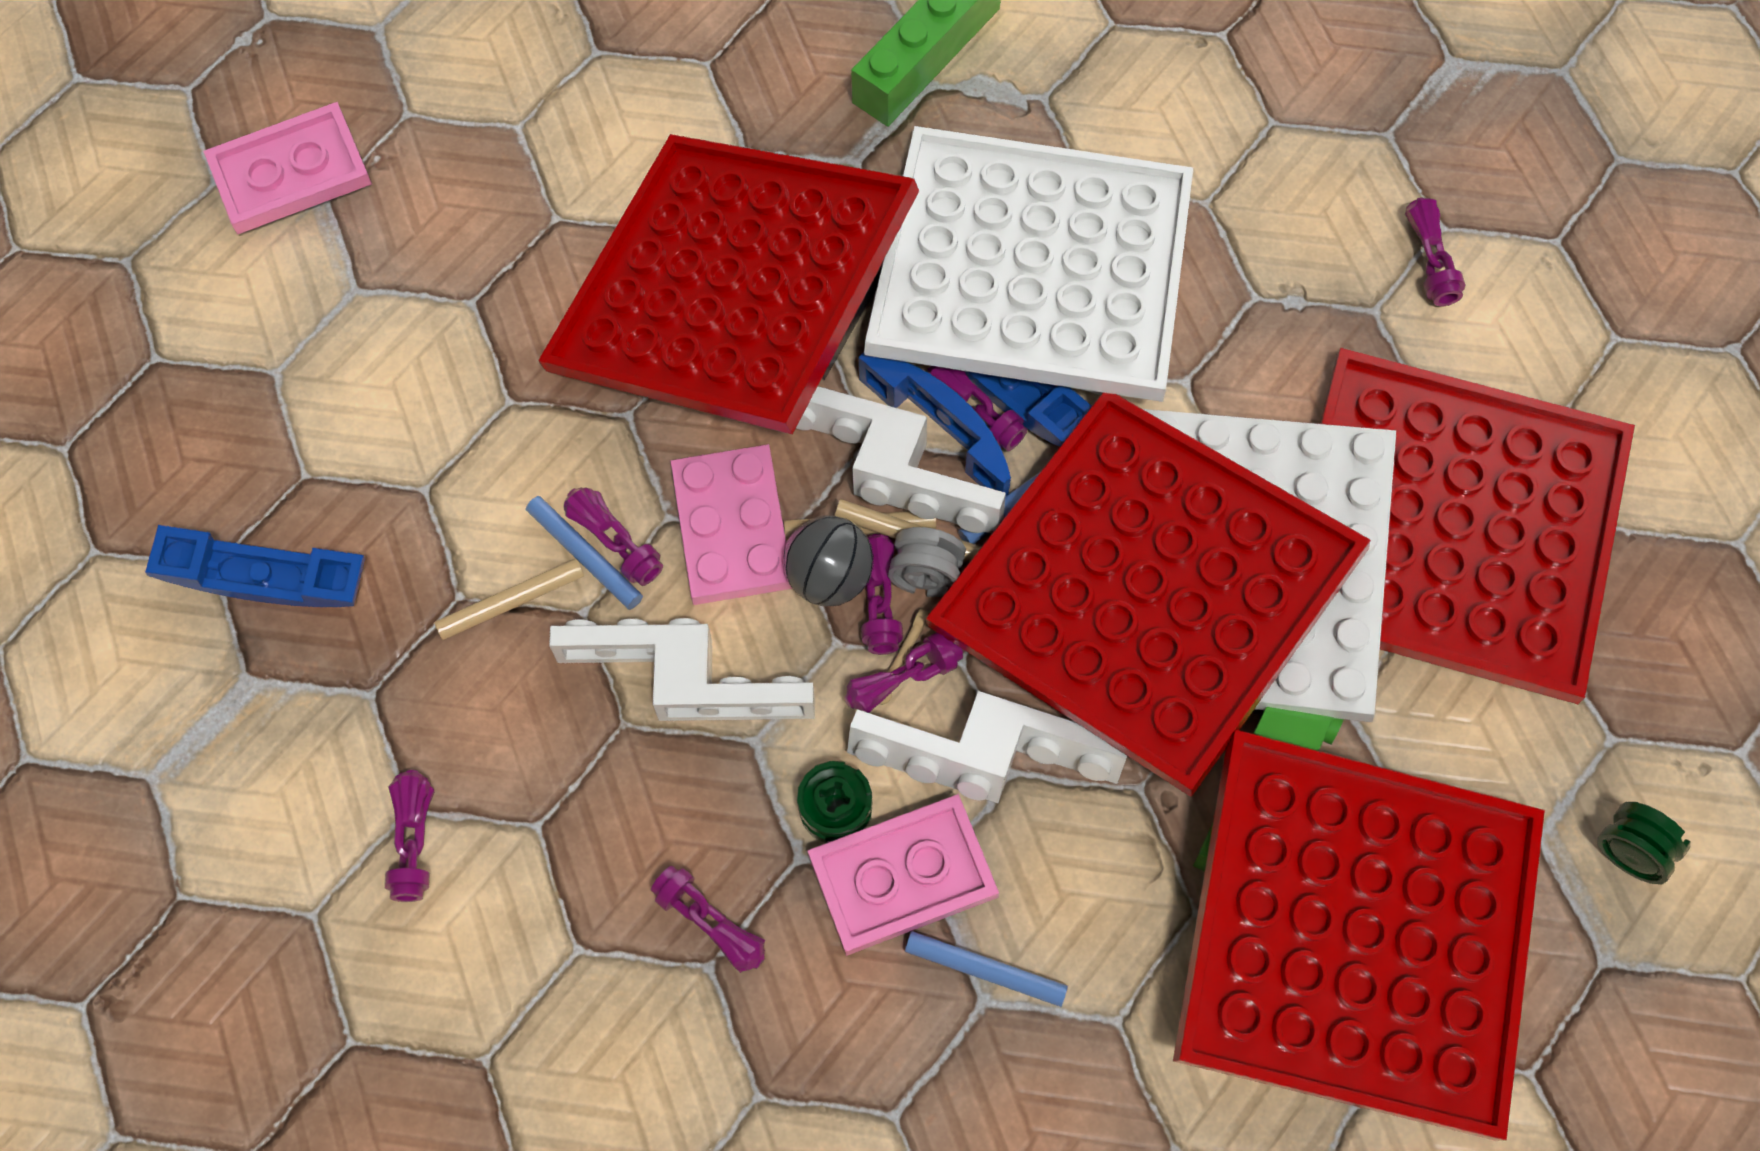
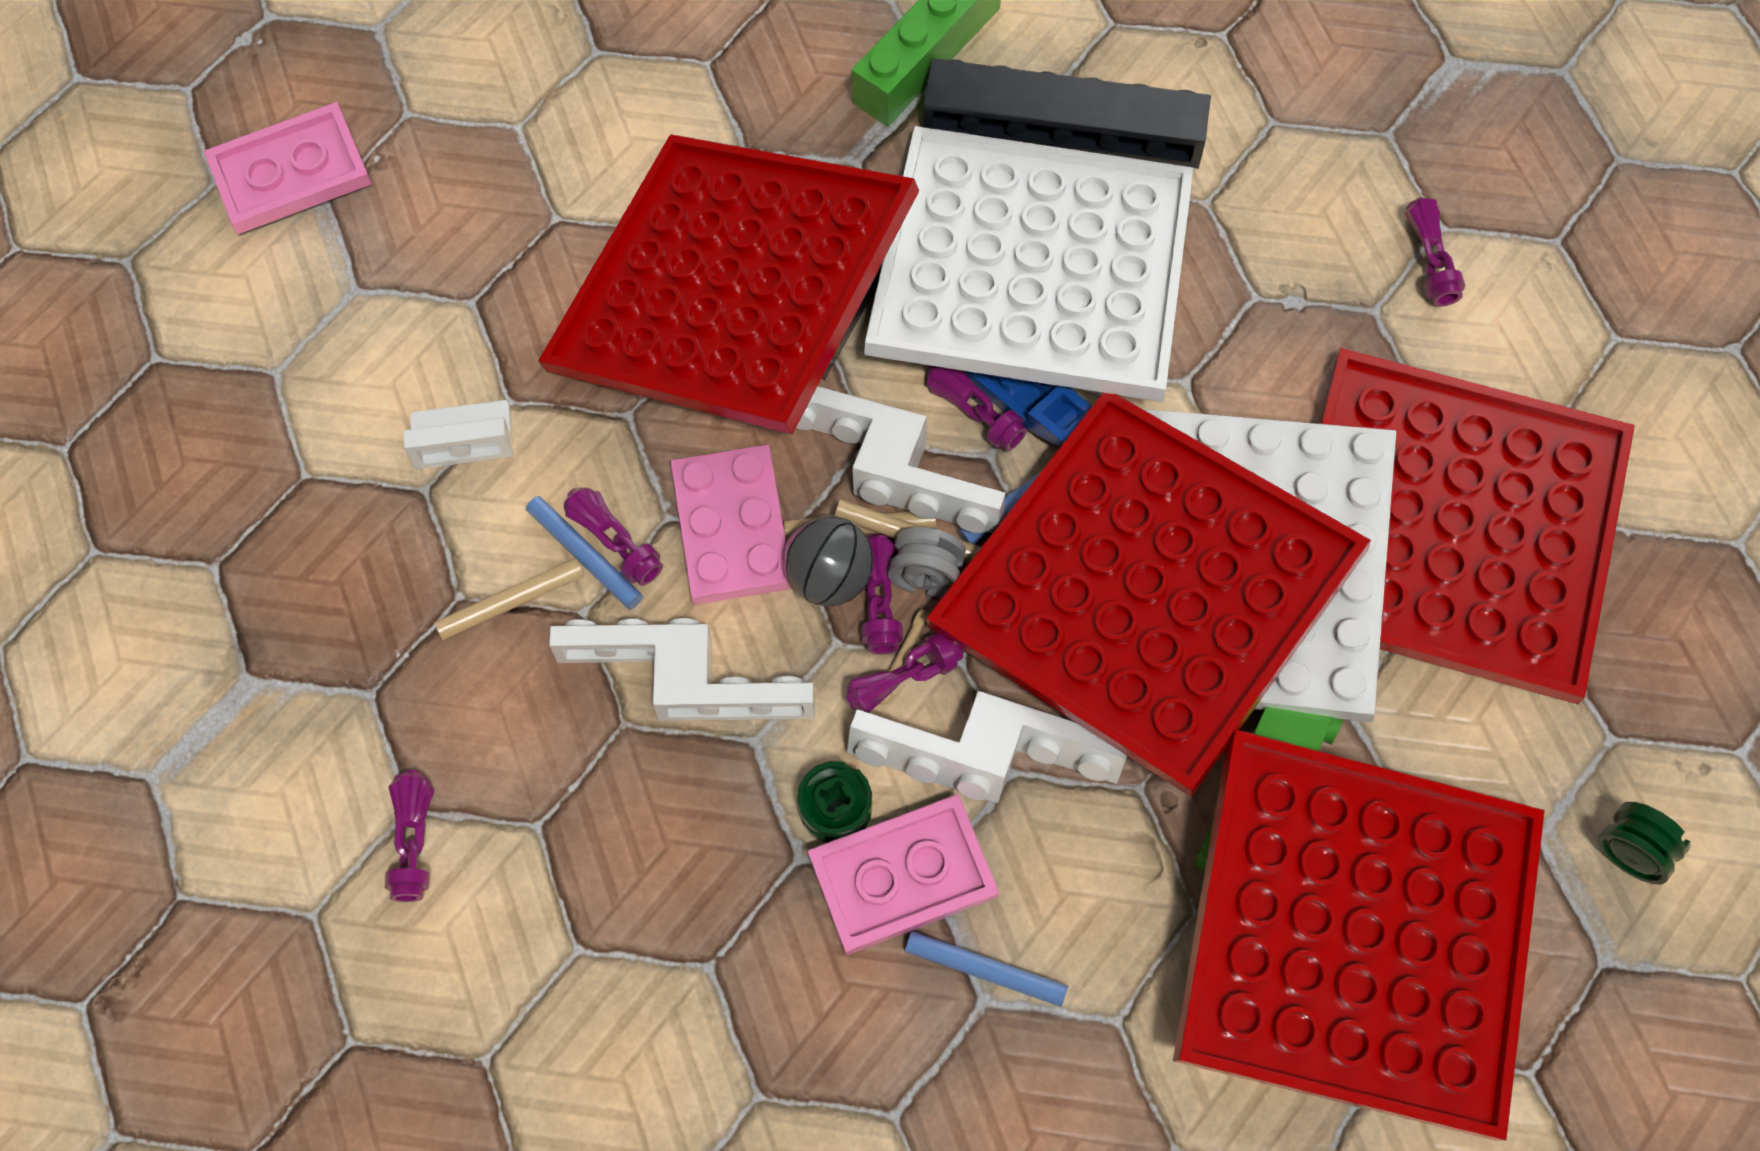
(254, 572): blue slope -> none
(459, 435): none -> white panel
(739, 946): magenta piece -> none
(898, 380): blue slope -> none
(1067, 112): none -> black brick

